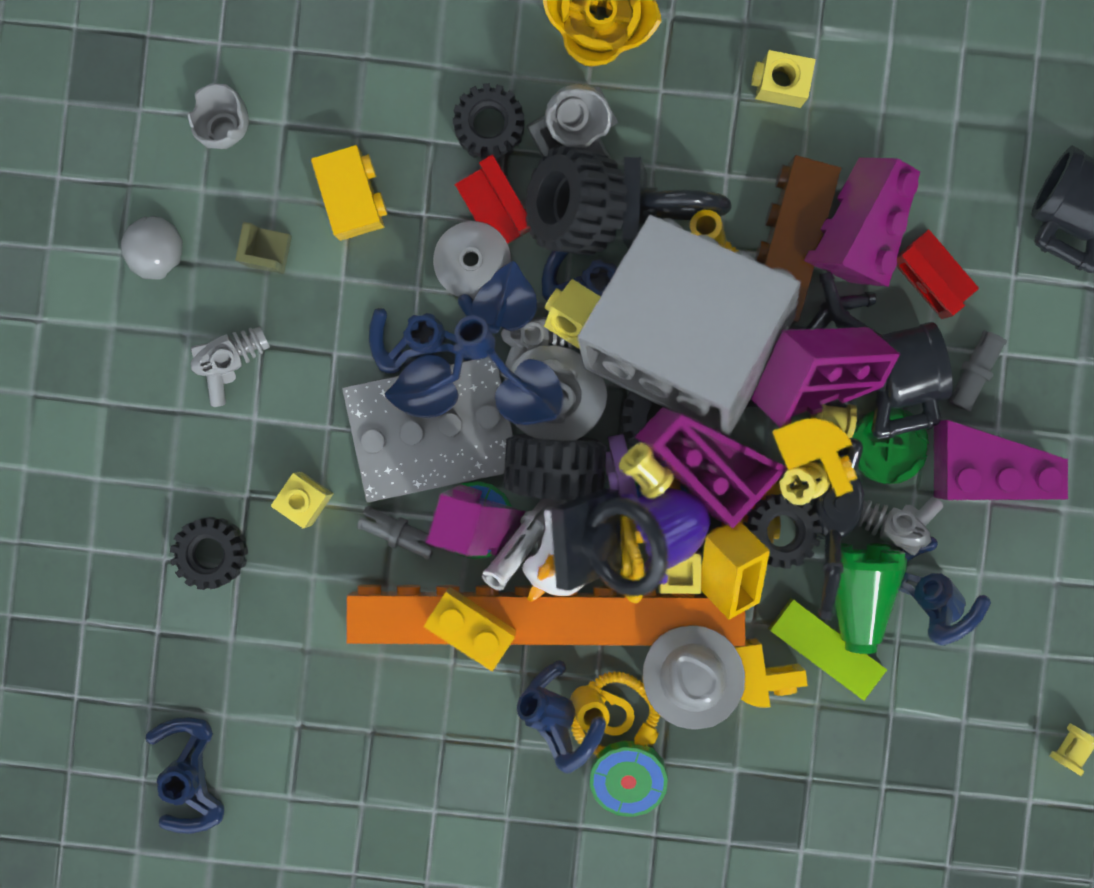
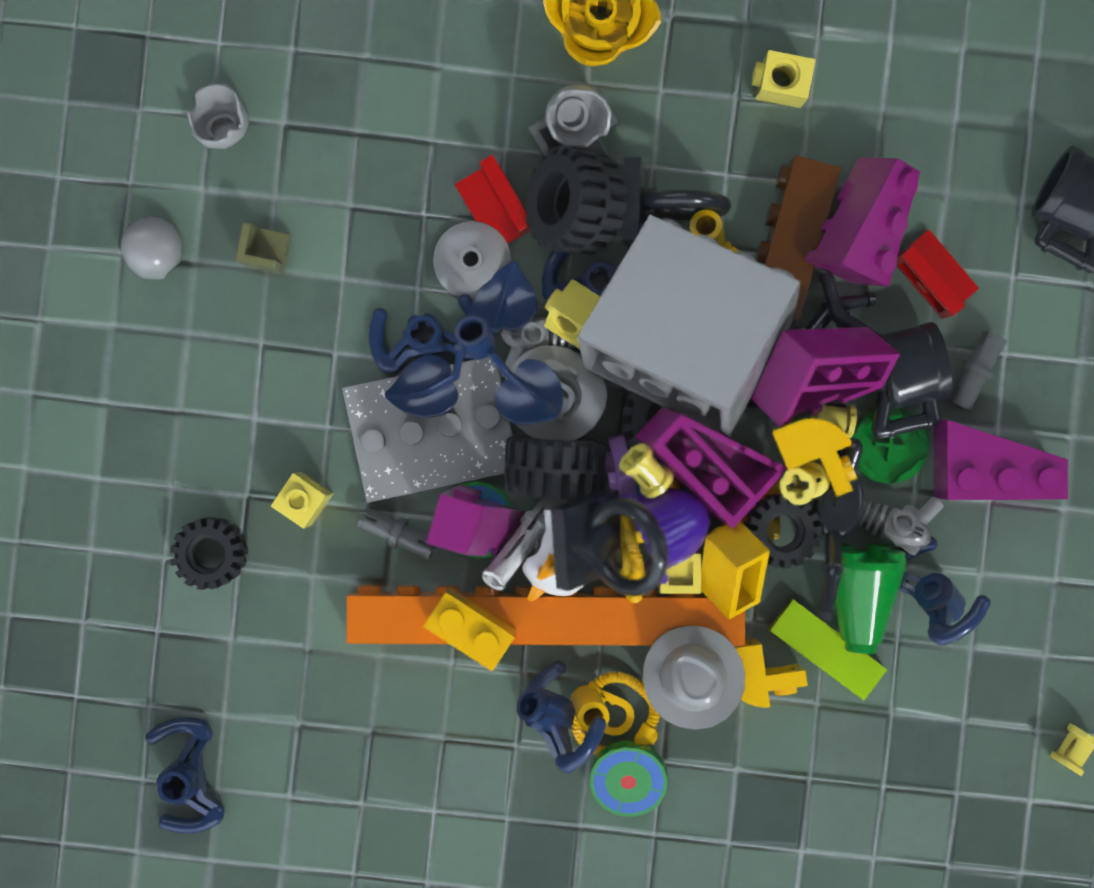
(222, 357): light grey piece -> none
(349, 193): yellow piece -> none
(483, 99): black tyre -> none

